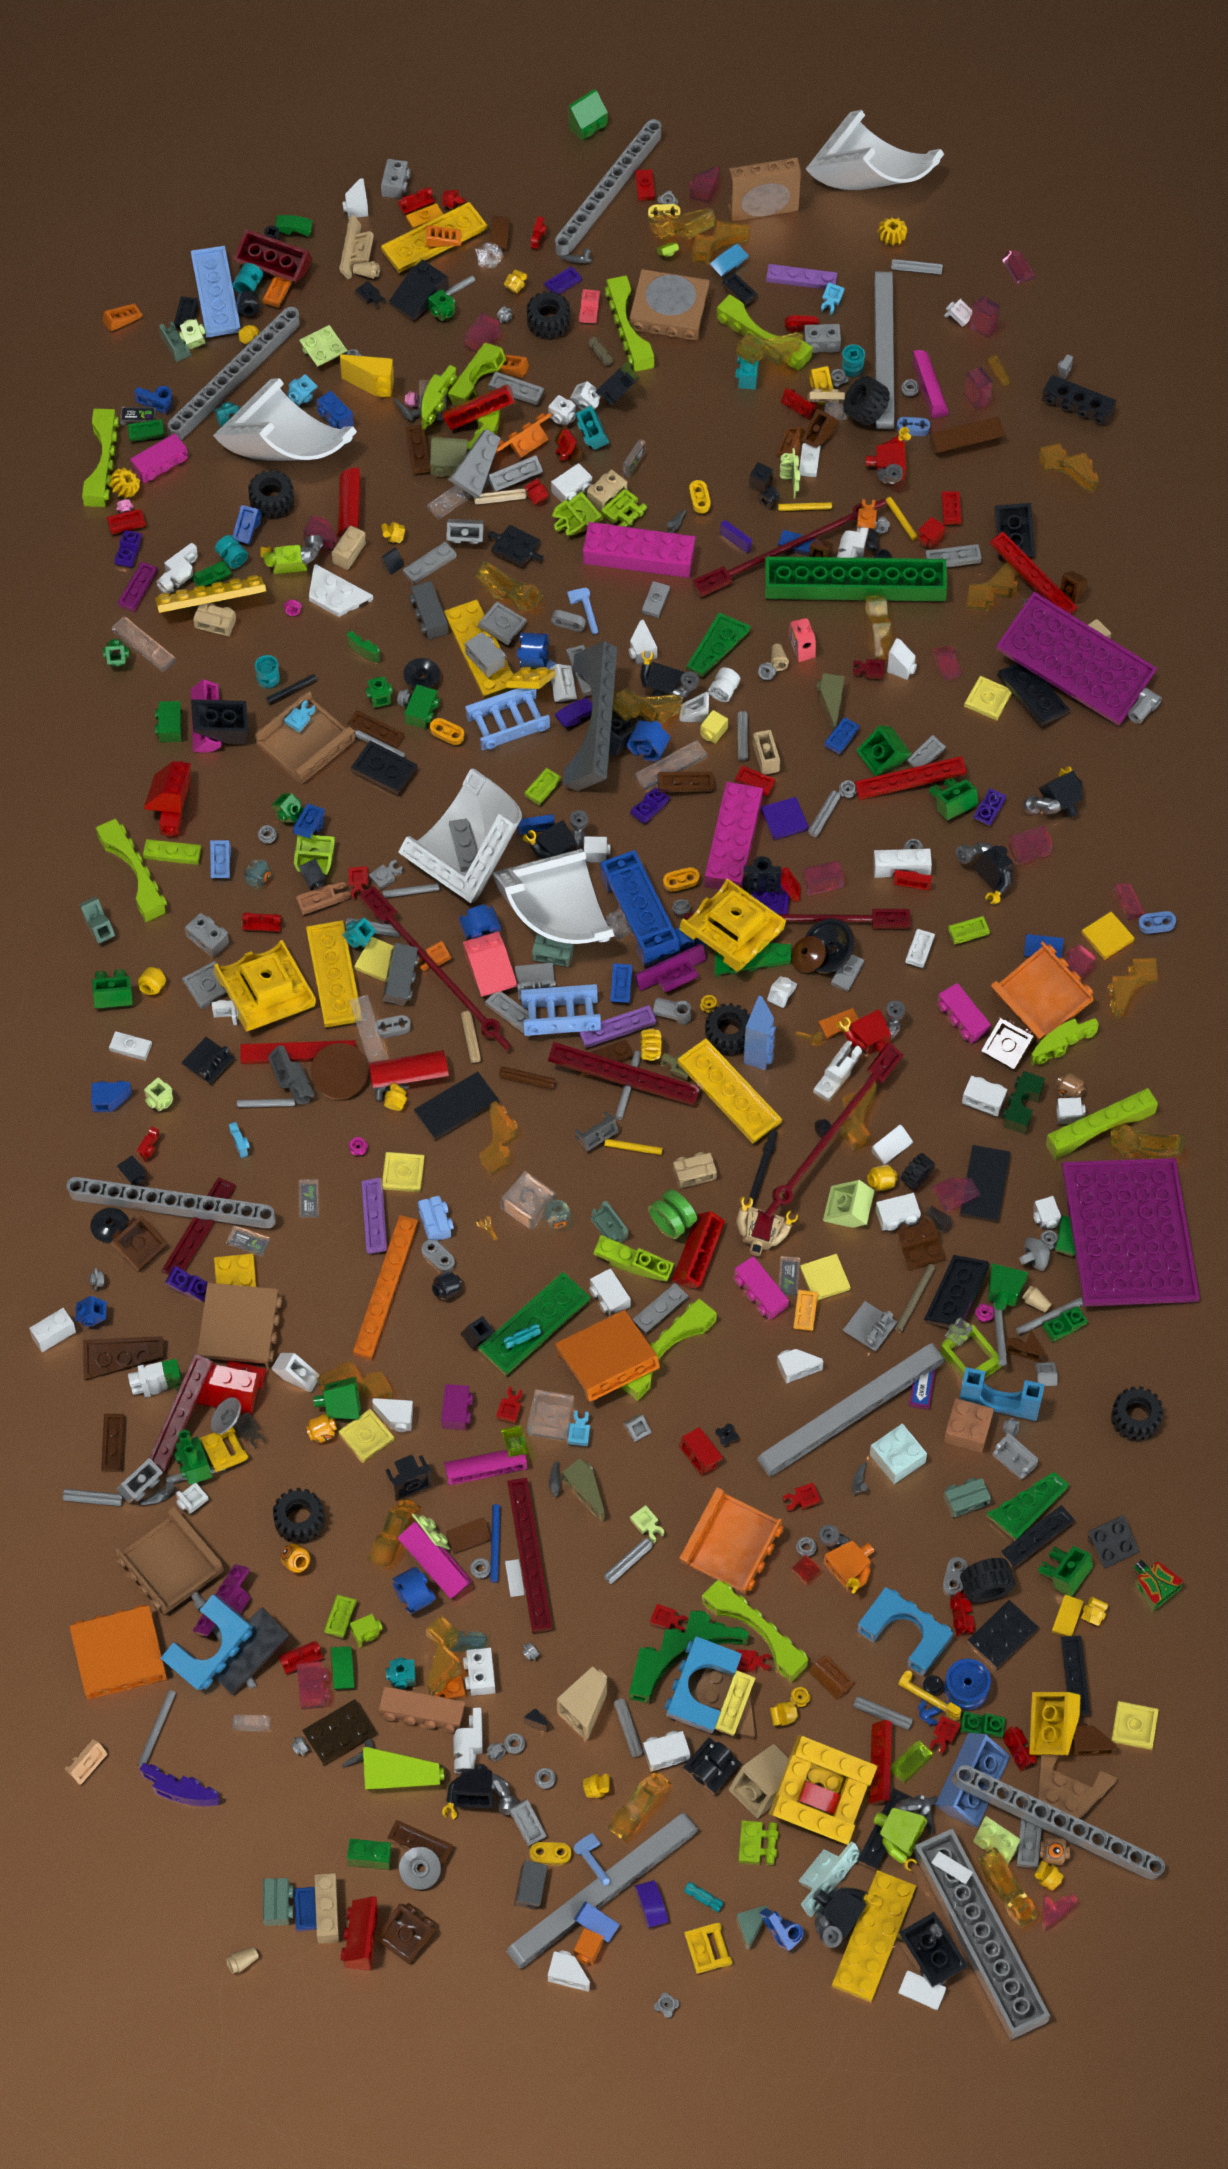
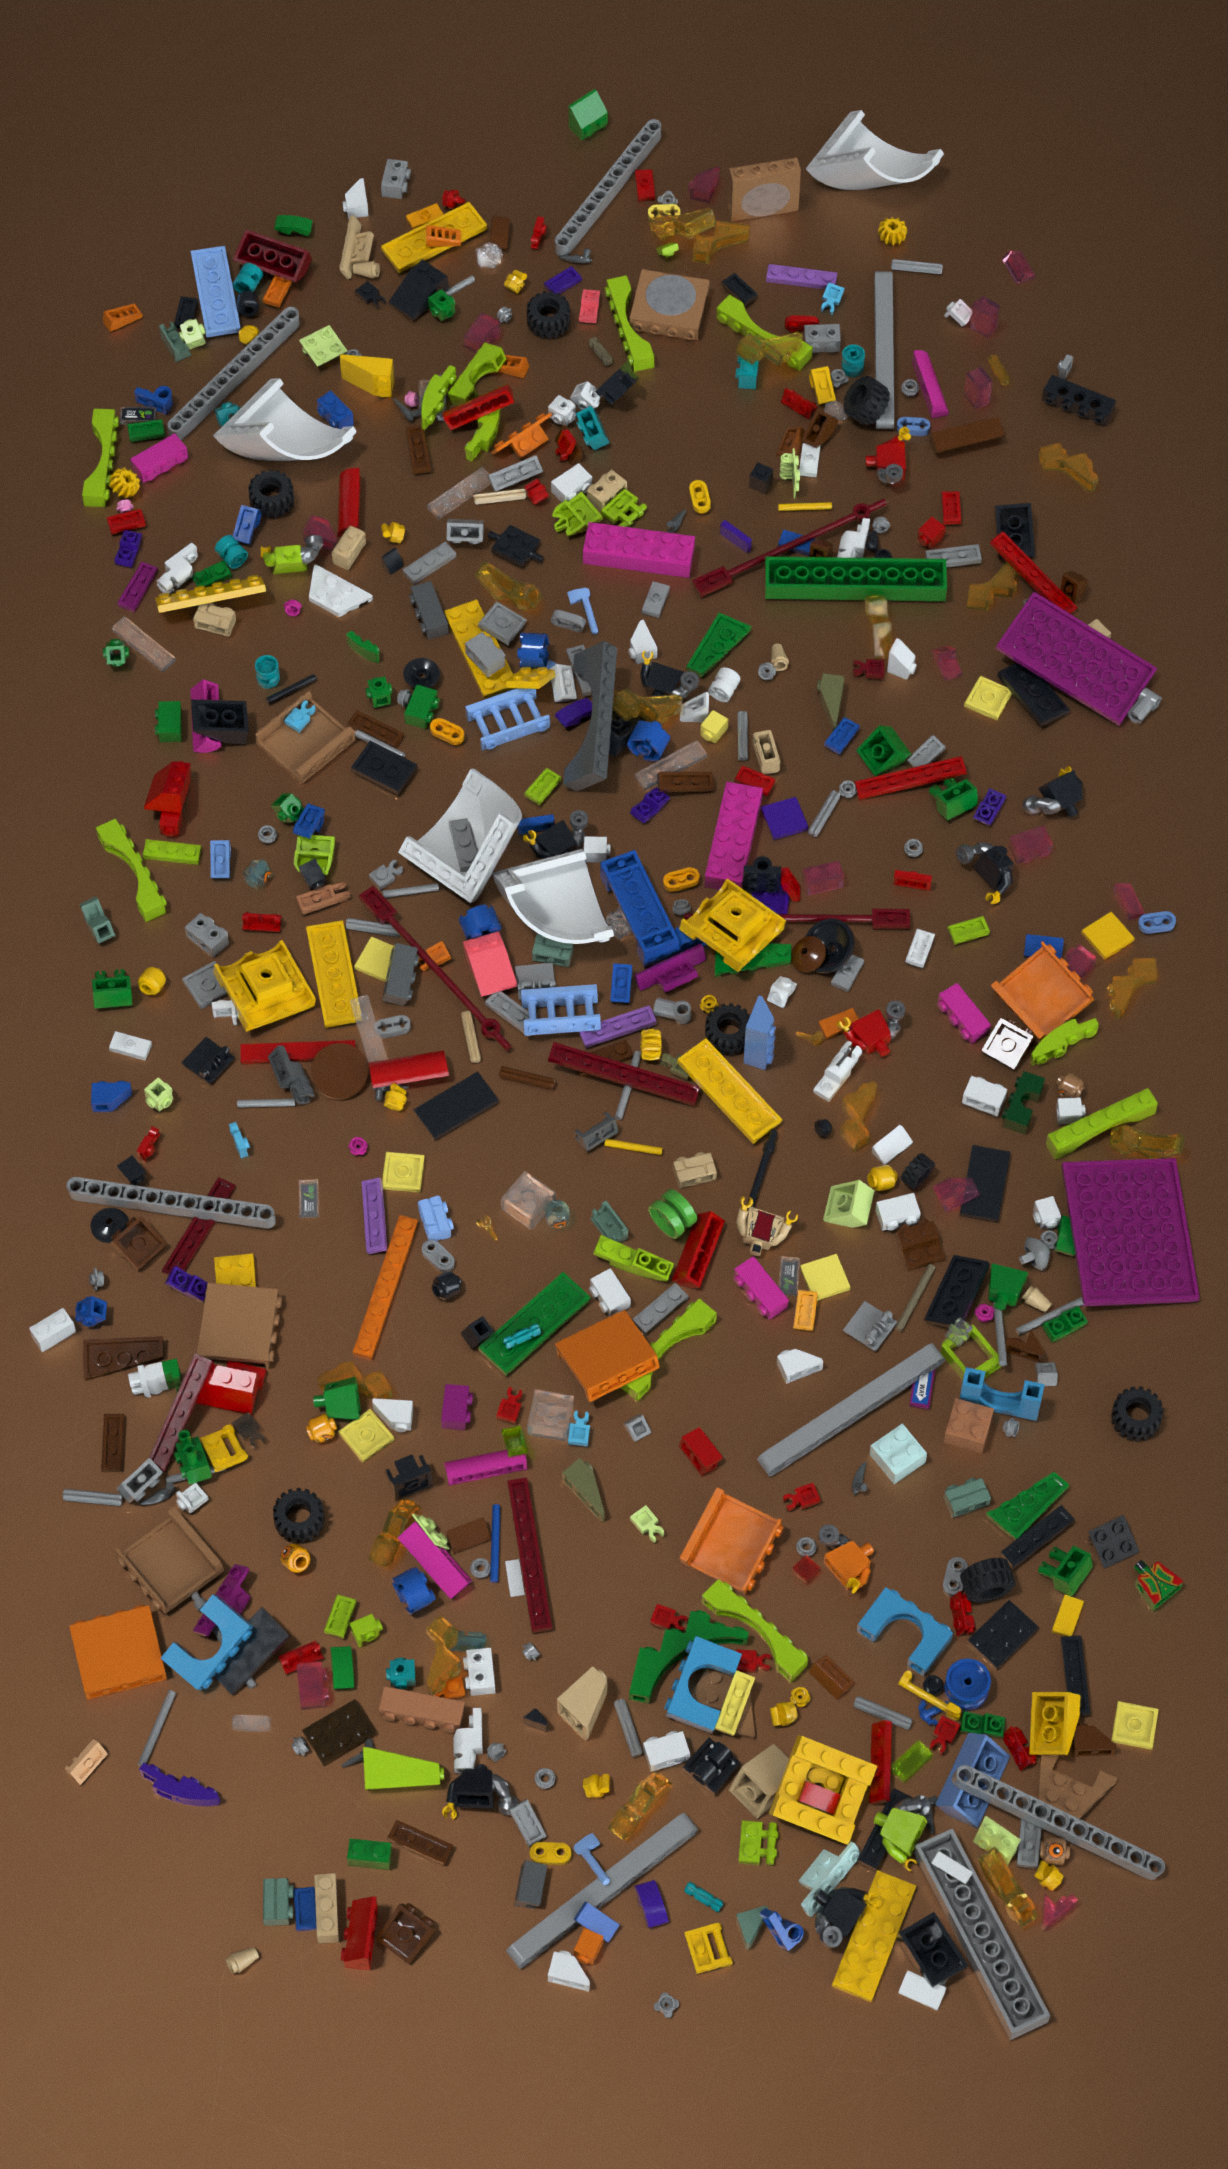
(225, 1415): light grey dish -> none
(248, 1241): clear tile -> none
(272, 232): black bush -> none
(295, 1371): white slope -> none
(301, 390): medium azure brick -> none
(358, 879): red plate -> none
(358, 932): teal brick -> none
(409, 1868): light grey dish -> none
(416, 201): red hinge -> none
(447, 455): olive slope -> none
(474, 469): light grey wing -> none
(504, 1131): clear yellow arch -> none
(514, 1737): light grey plate -> none
(521, 389): light grey plate -> none
(555, 1480): dark grey bar -> none
(628, 1560): light grey axle -> none
(634, 457): clear tile -> none
(725, 1440): black plate -> none
(729, 259): dark azure slope -> none
(768, 497): black wheel -> none
(799, 634): coral torso -> none
(819, 396): tan plate -> none
(867, 515): orange plate -> none
(878, 1071): dark red bar -> none
(887, 861): white arch -> none
(901, 518): yellow bar -> none
(942, 1220): clear smoke cone -> none
(1015, 1456): light grey hinge -> none
(1094, 1611): yellow piece -> none

